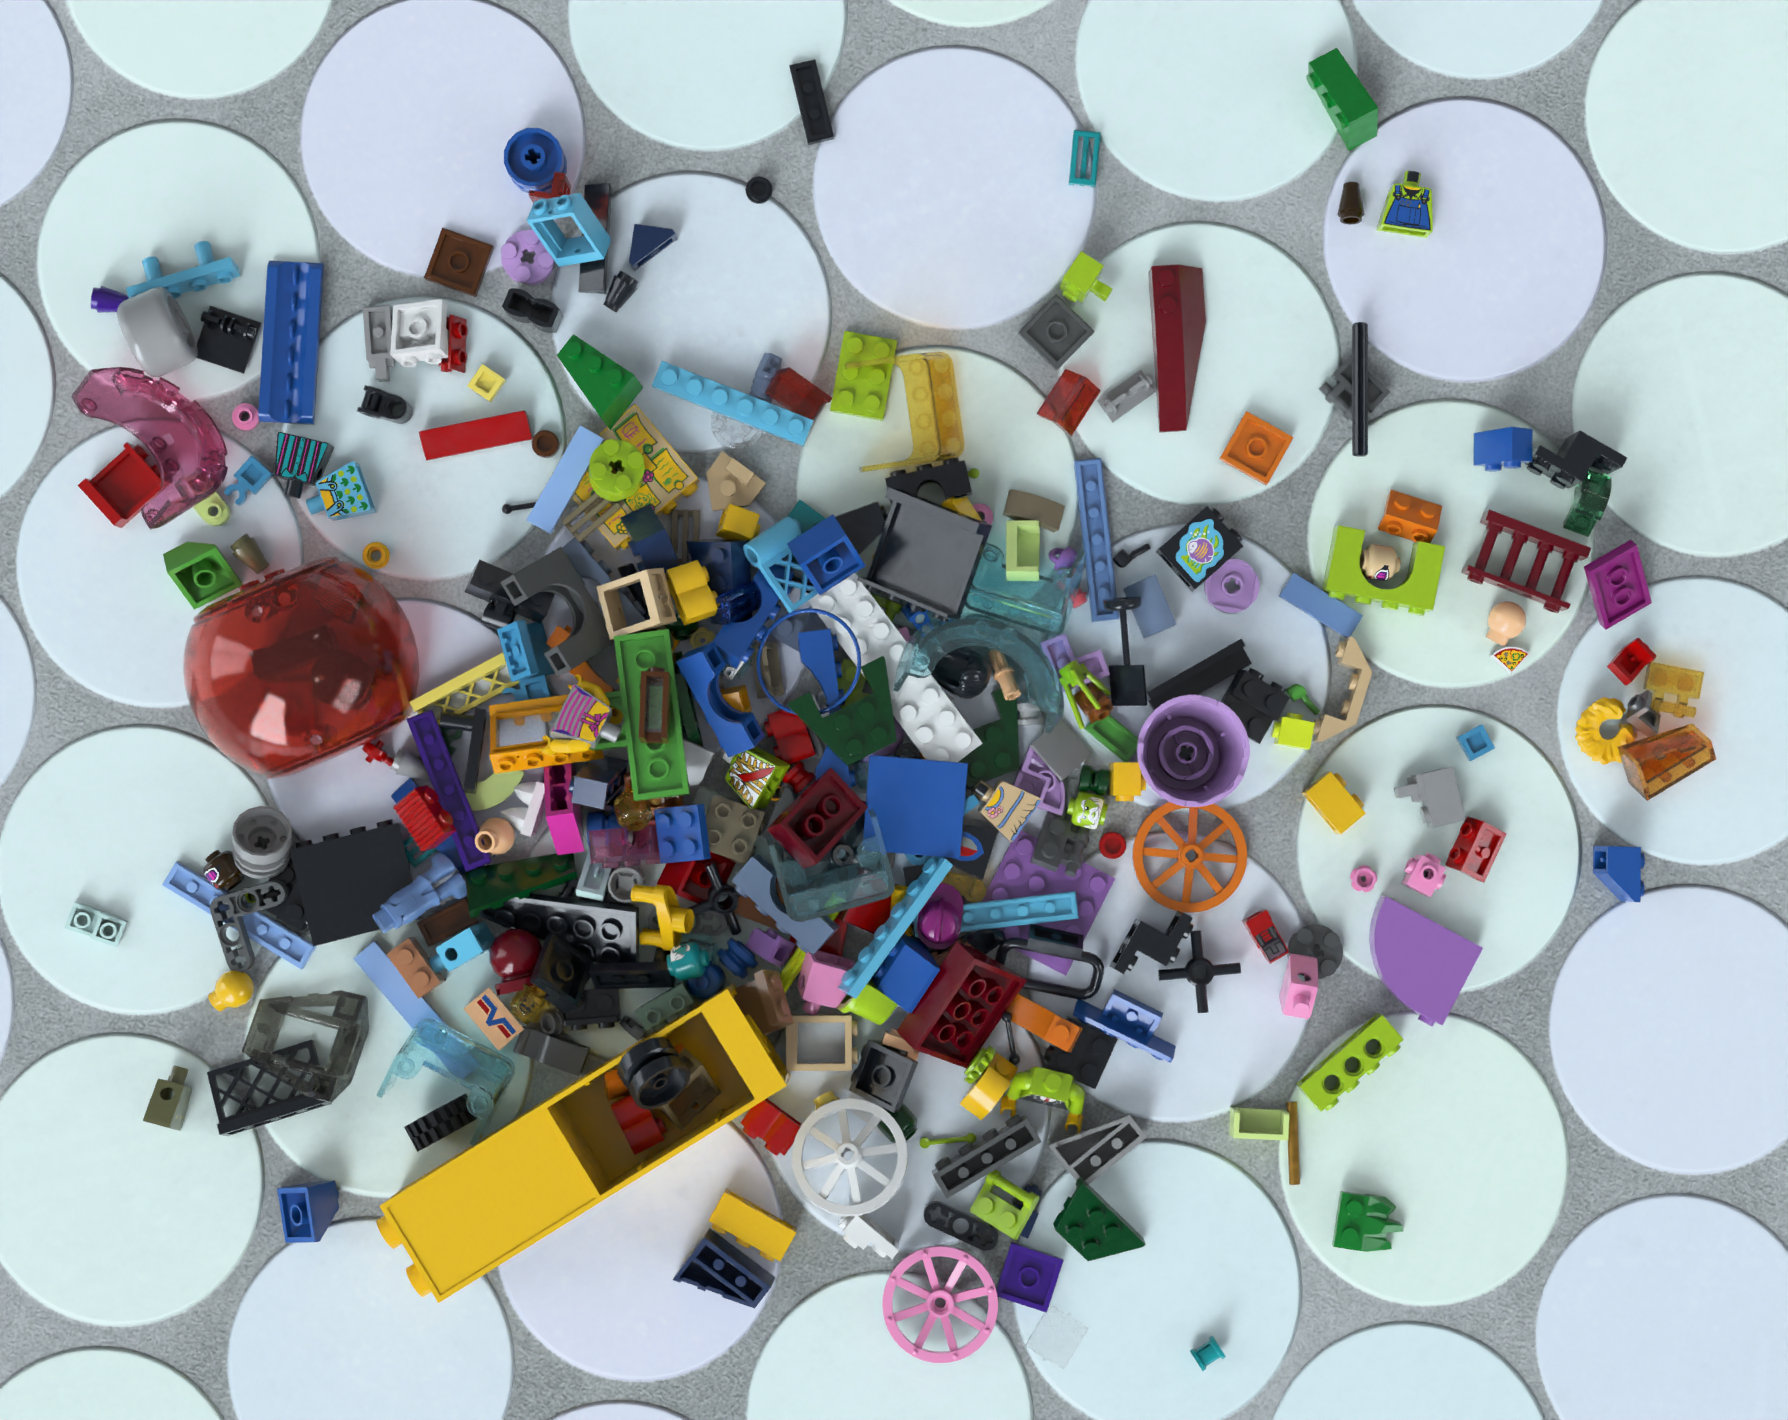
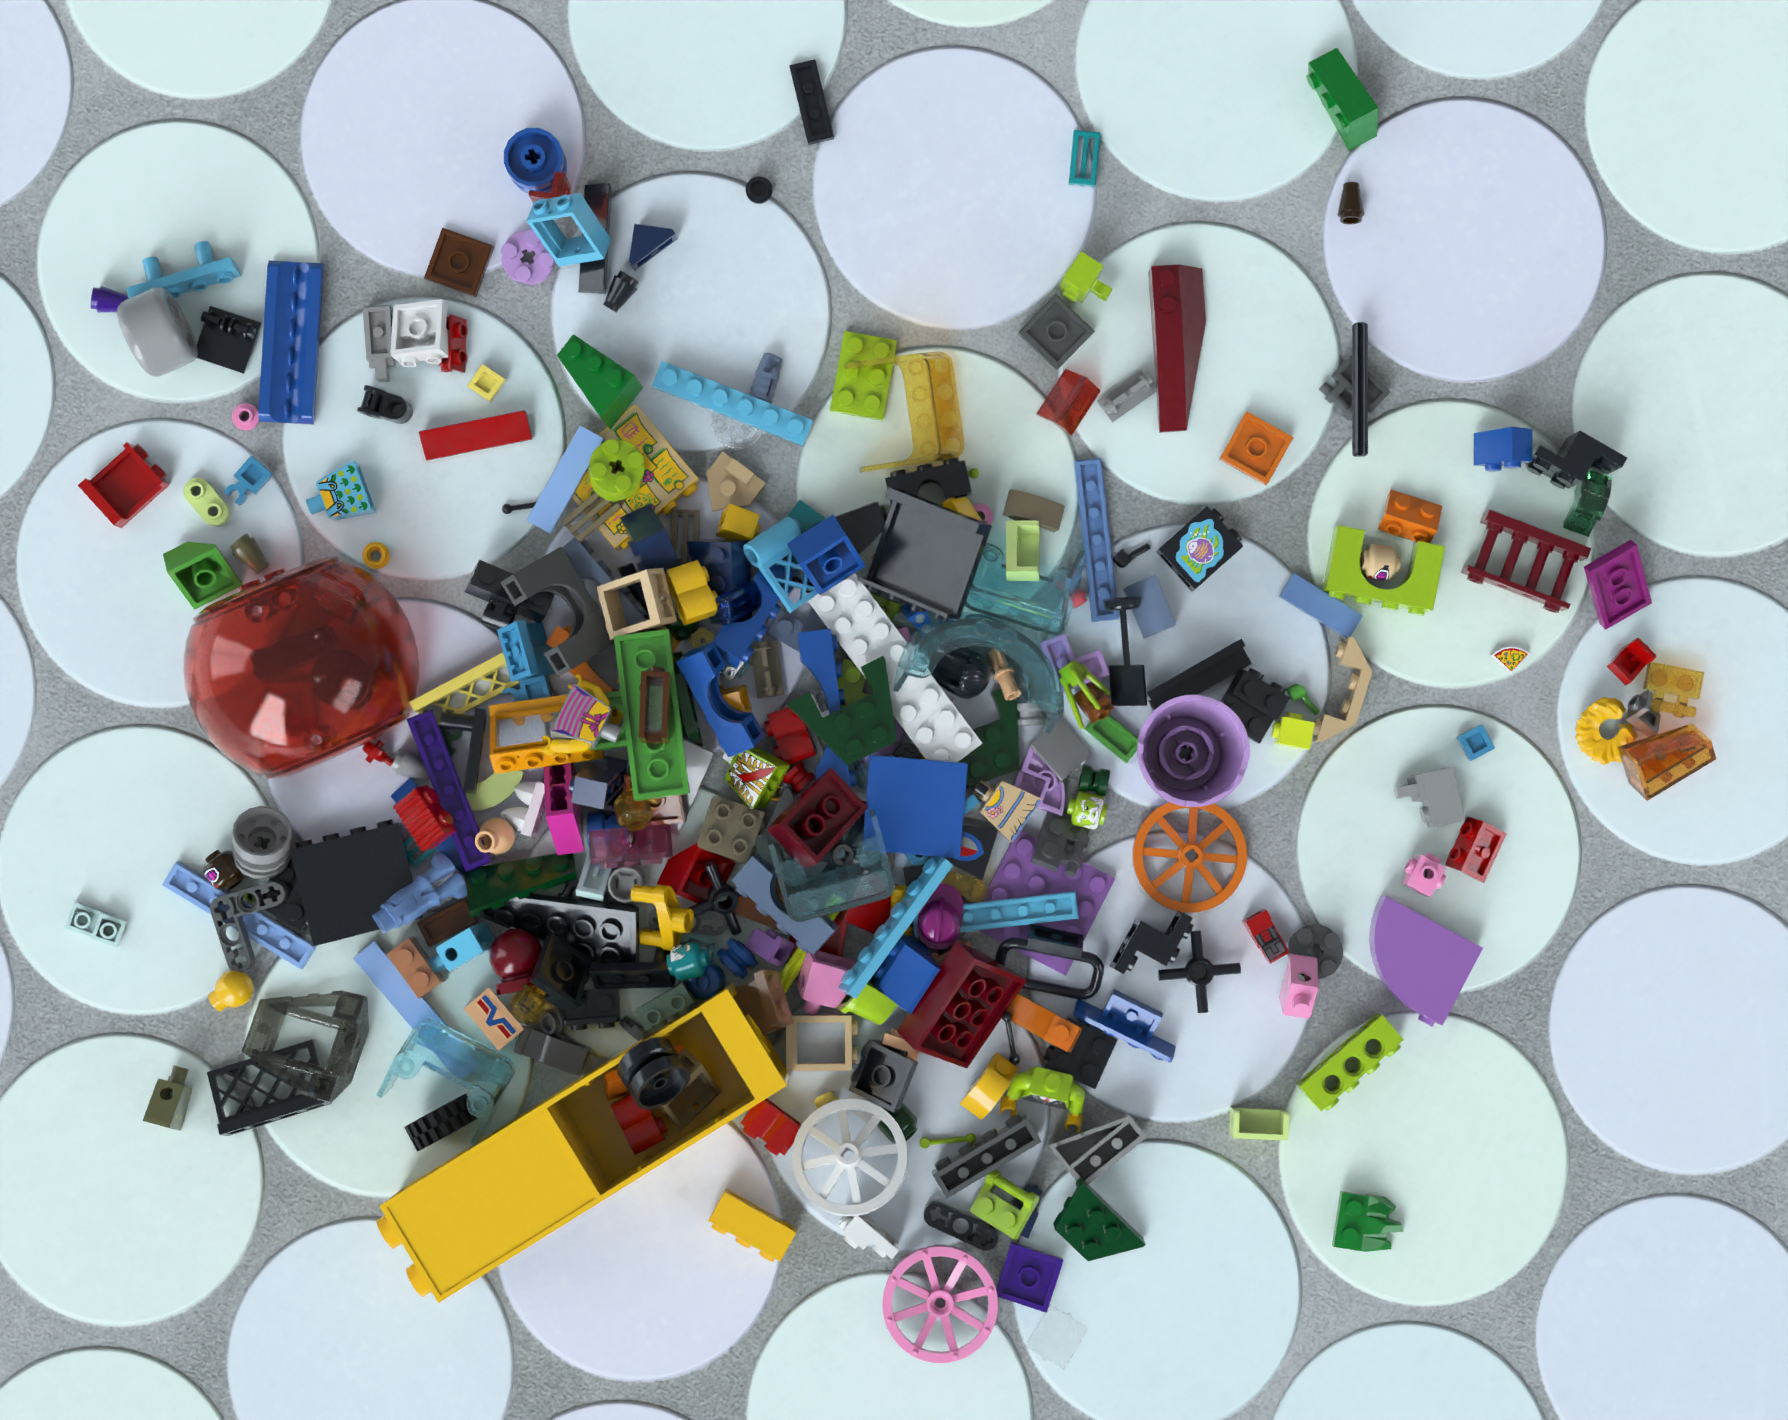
(169, 425): clear pink windscreen -> none
(300, 461): torso -> none
(307, 1210): blue slope -> none
(526, 309): black brick -> none
(545, 444): reddish brown tile -> none
(682, 833): blue plate -> none
(725, 1270): dark blue wedge -> none
(796, 393): clear red panel -> none
(808, 610): blue piece -> none
(979, 1064): lime gear -> none
(986, 939): black tile -> none
(1066, 557): medium lavender tile -> none
(1112, 845): red tile -> none
(1125, 781): yellow brick -> none
(1207, 1353): teal bush -> none
(1242, 598): lavender plate -> none
(1293, 1144): pearl gold bar -> none
(1334, 802): yellow brick -> none
(1368, 884): bright pink plate -> none
(1407, 208): torso -> none
(1505, 622): light nougat piece -> none
(1620, 870): blue slope -> none

